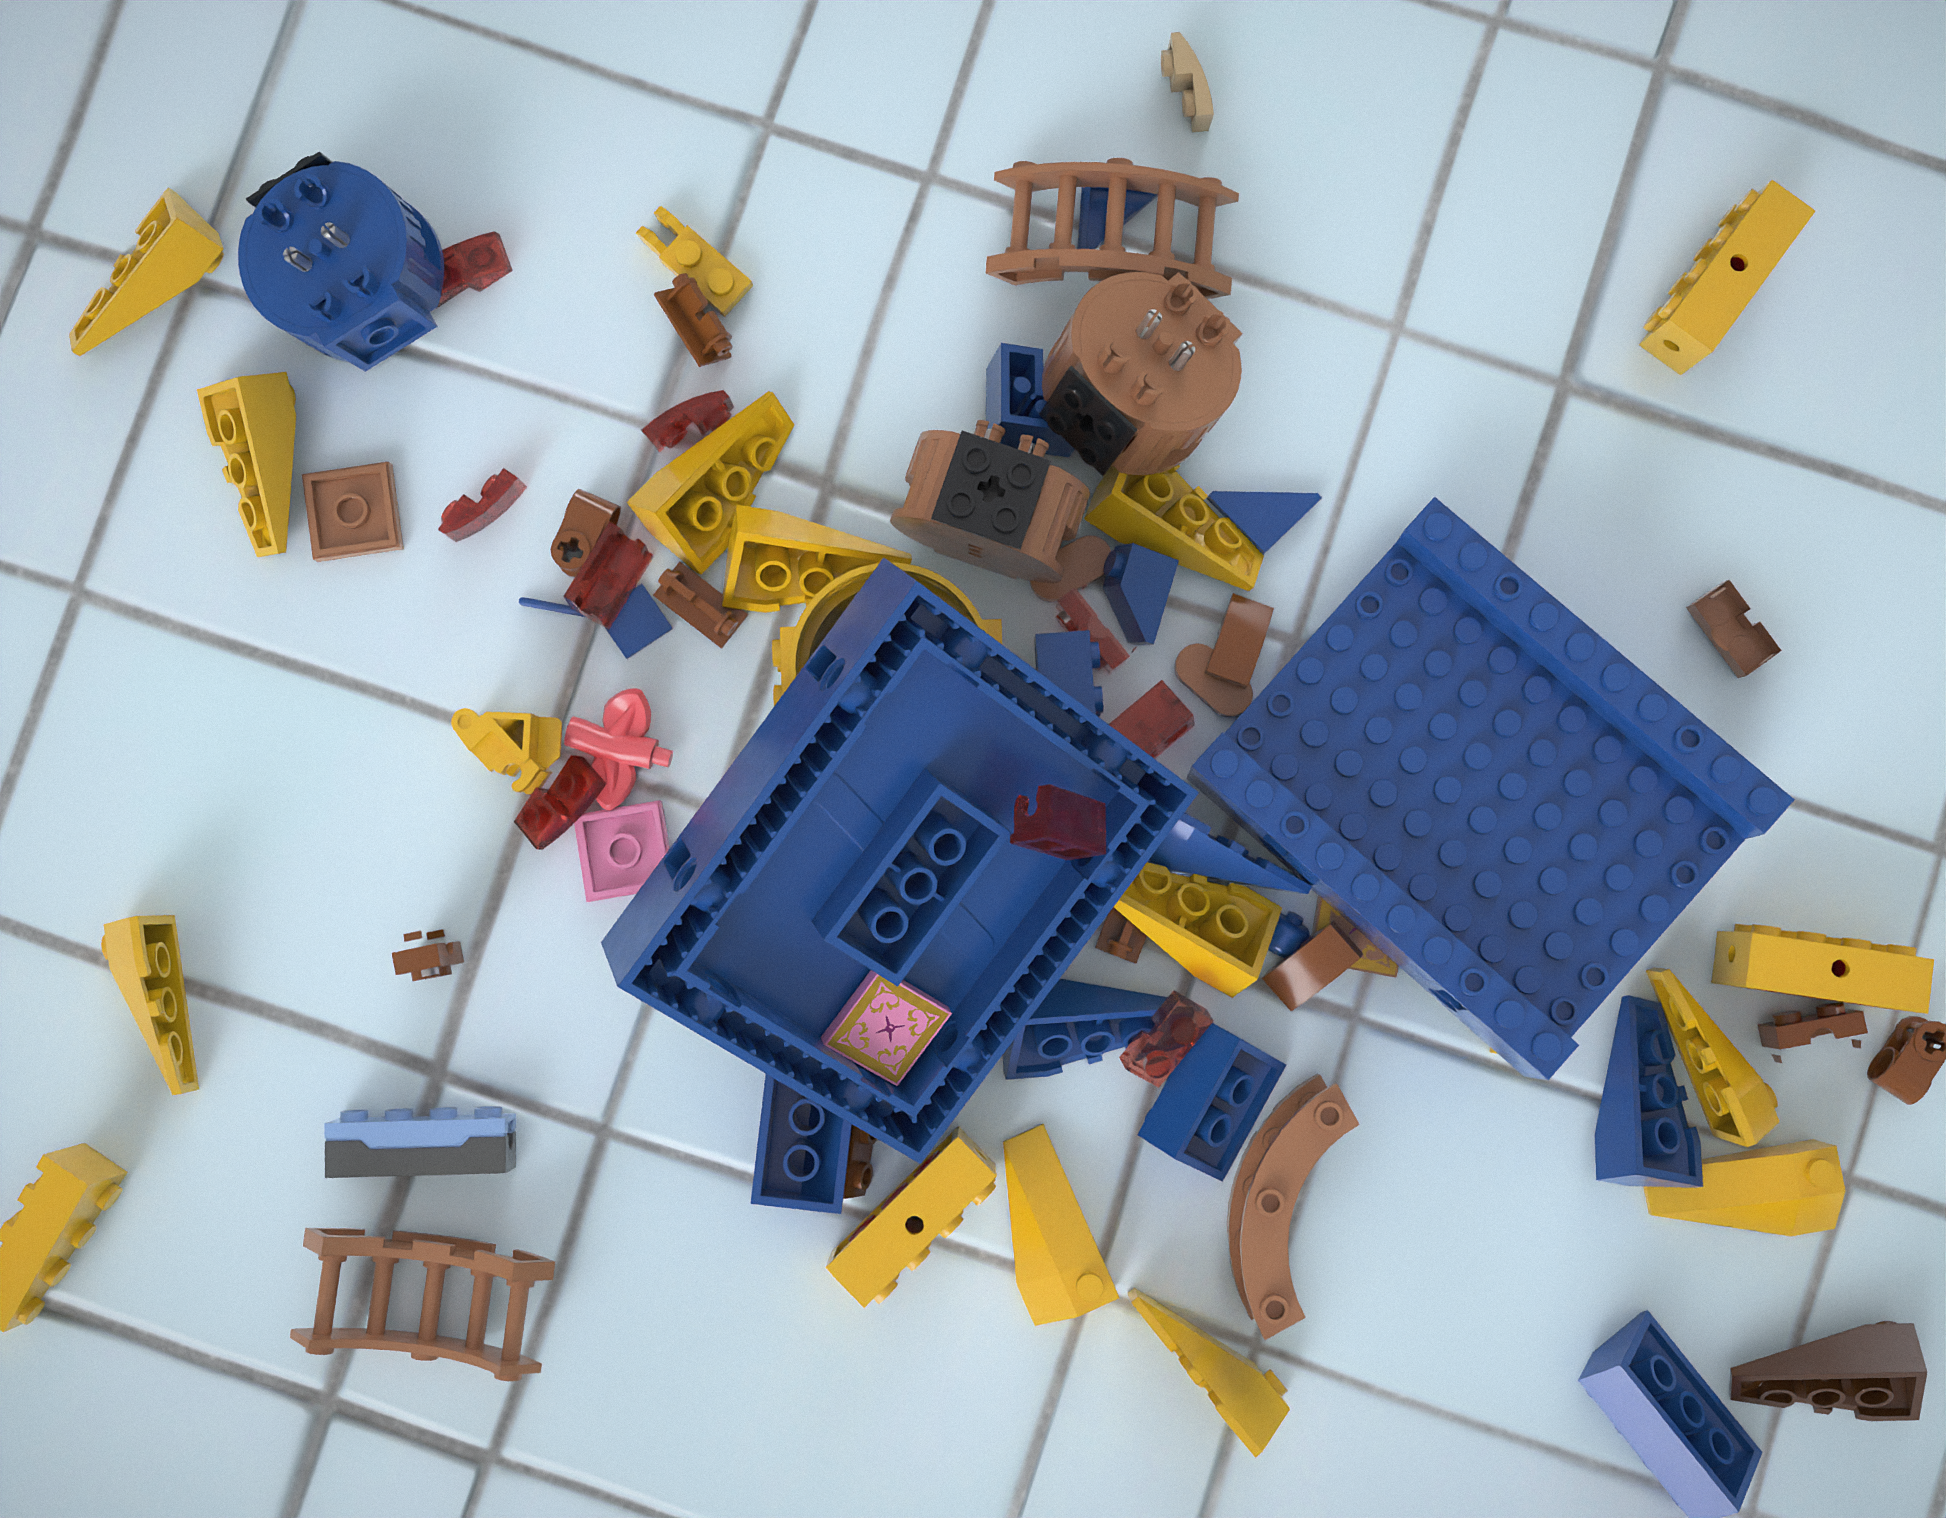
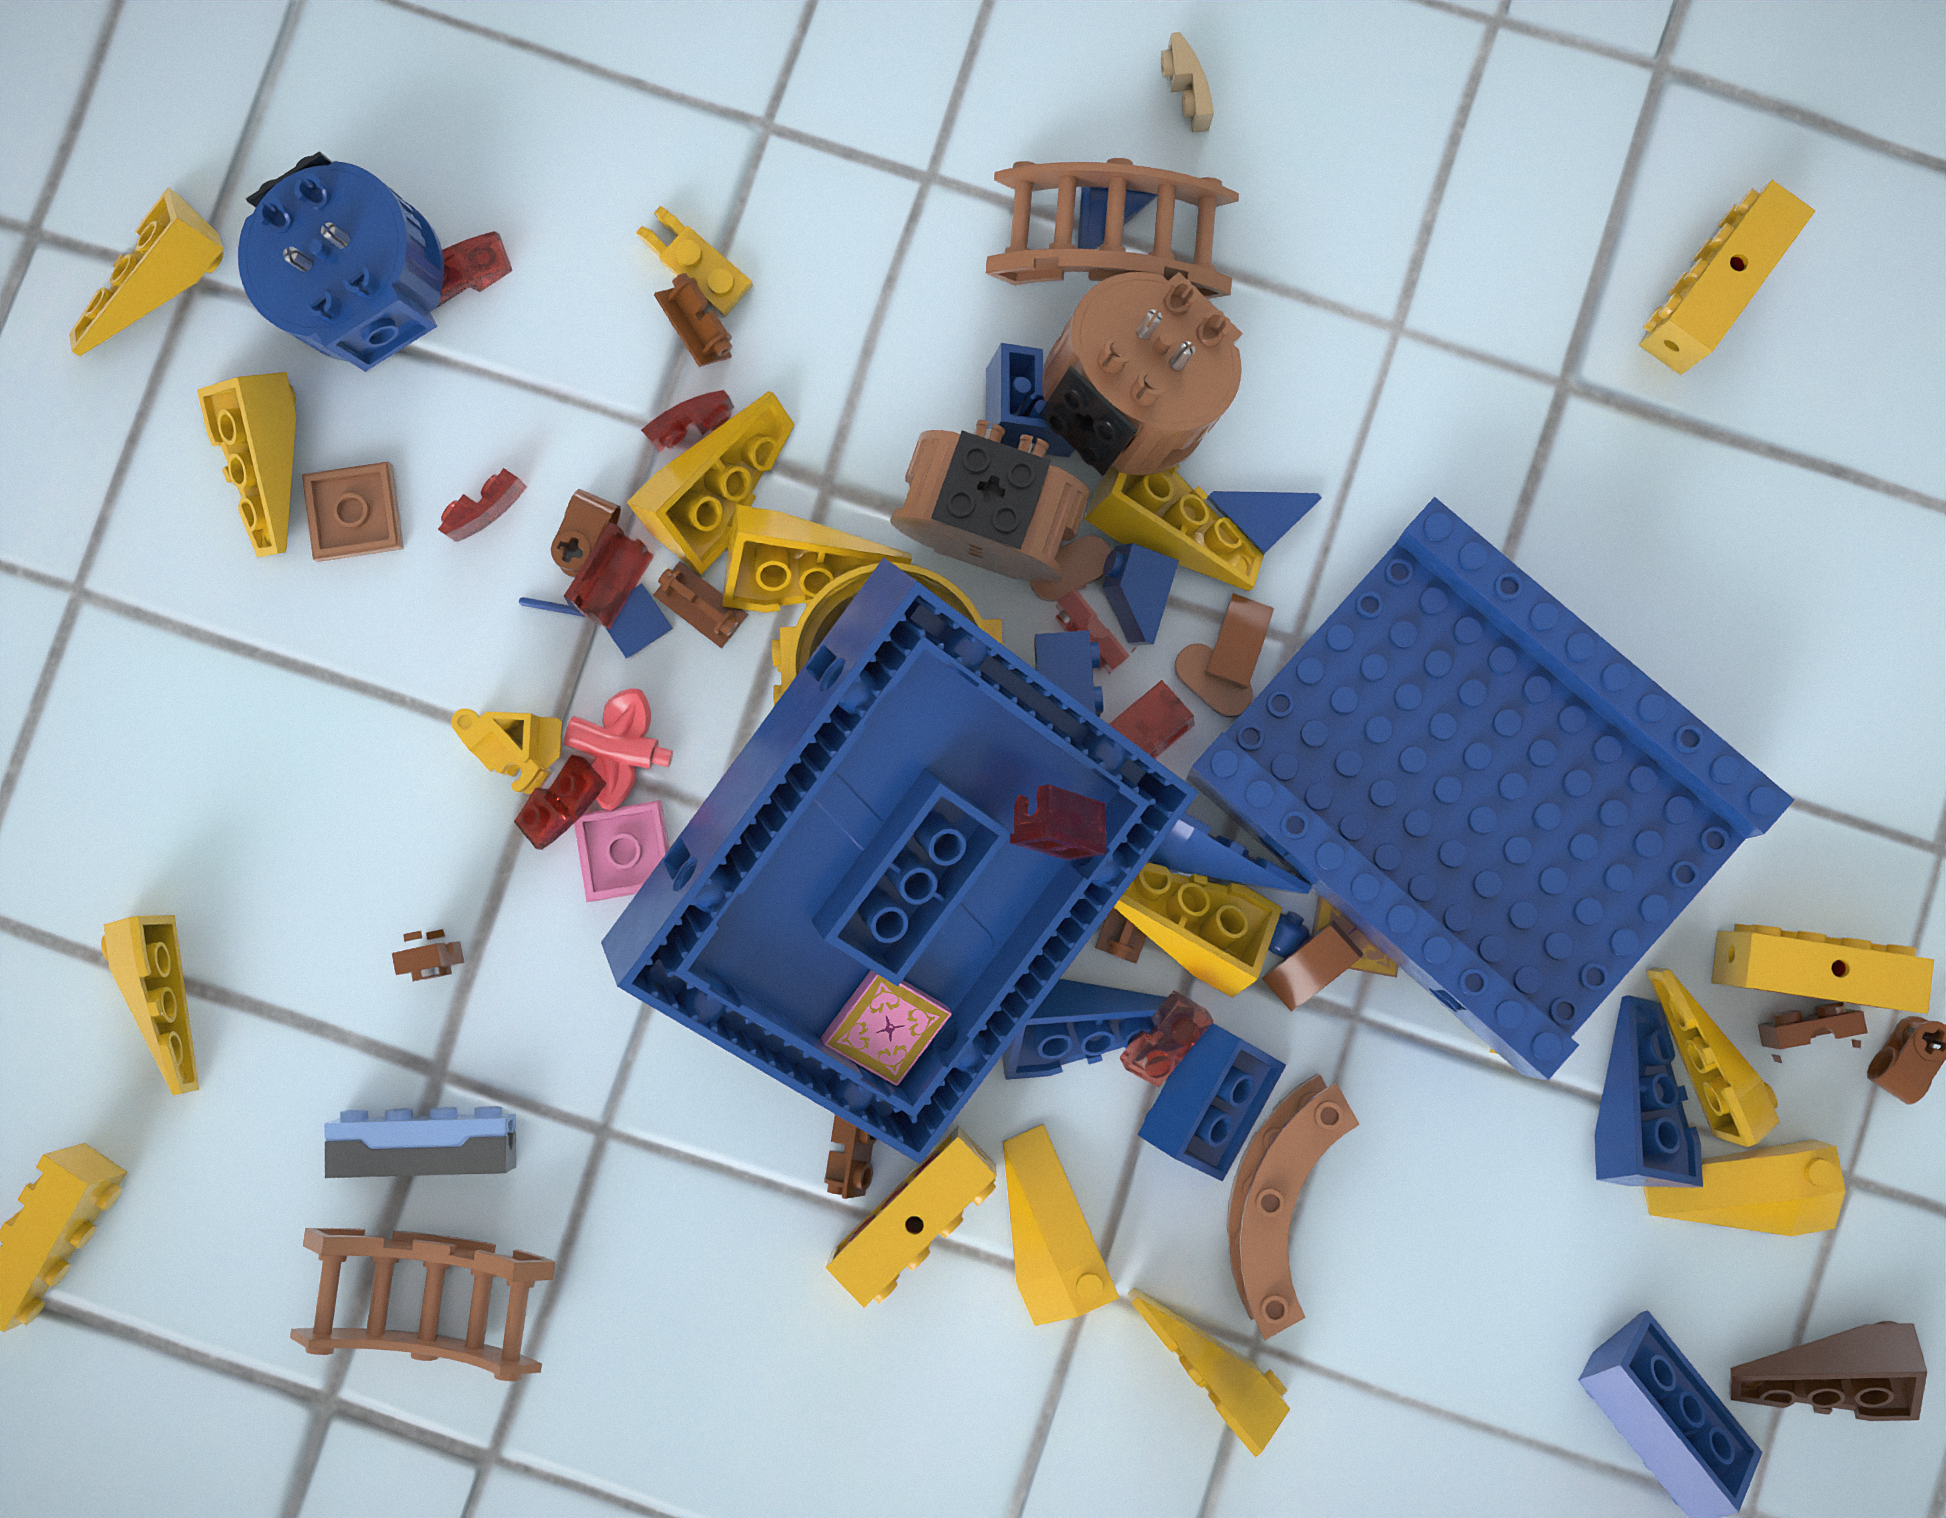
(799, 1153): blue slope -> none
(1735, 638): nougat piece -> none

